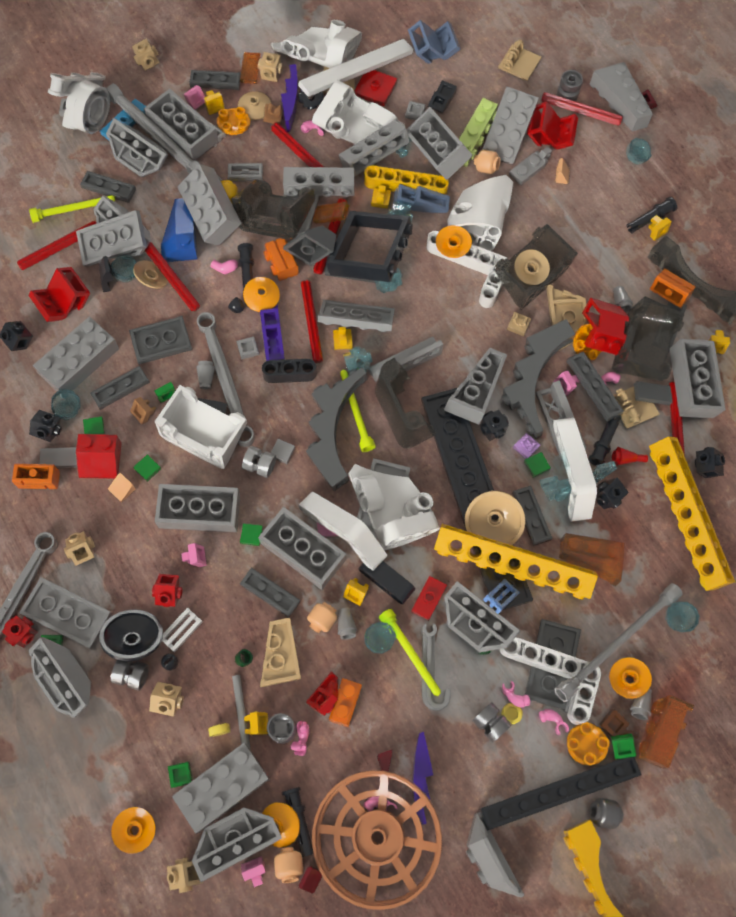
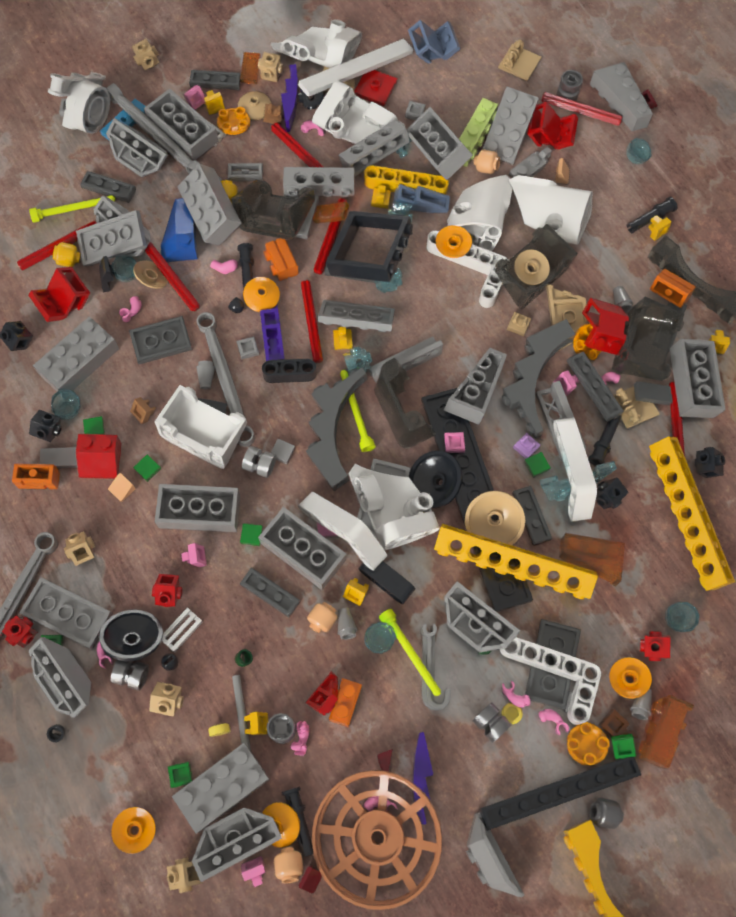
(55, 737): none -> black hinge
(66, 254): none -> yellow head
(102, 656): none -> bright pink arm
(119, 387): dark grey tile -> none
(135, 308): none -> bright pink arm
(165, 392): green tile -> none
(280, 656): tan wing -> none
(312, 245): dark grey slope -> none
(429, 598): red plate -> none
(432, 468): none -> black dish
(442, 97): black slope -> none
(454, 442): none -> bright pink tile
(494, 425): black brick -> none
(495, 602): medium blue tile -> none
(560, 207): none -> white panel
(567, 688): light grey hose -> none
(622, 456): red cone -> none
(662, 651): none -> red brick

